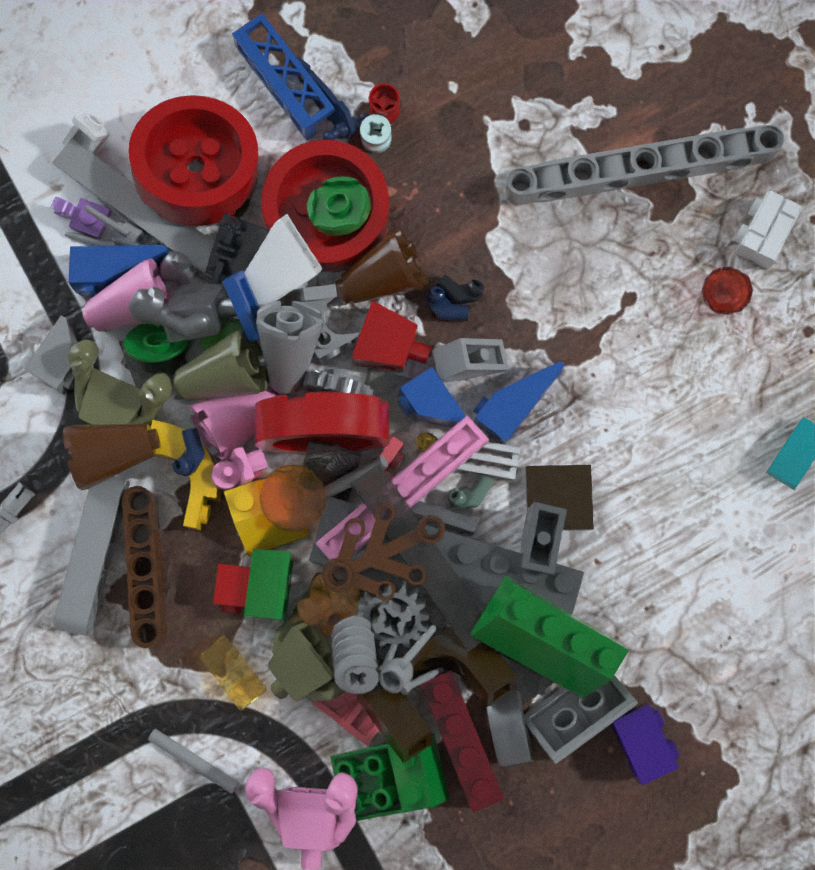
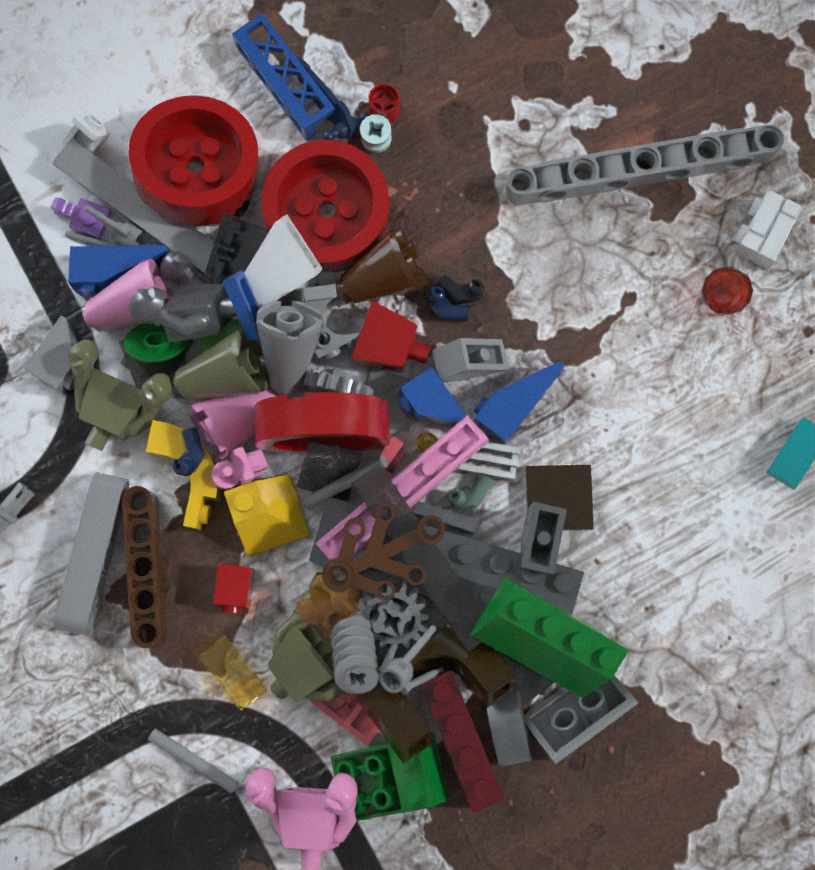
(107, 450): reddish brown cone -> none
(269, 584): green slope -> none
(292, 497): clear orange tile -> none
(338, 206): green tile -> none
(645, 744): dark purple brick -> none

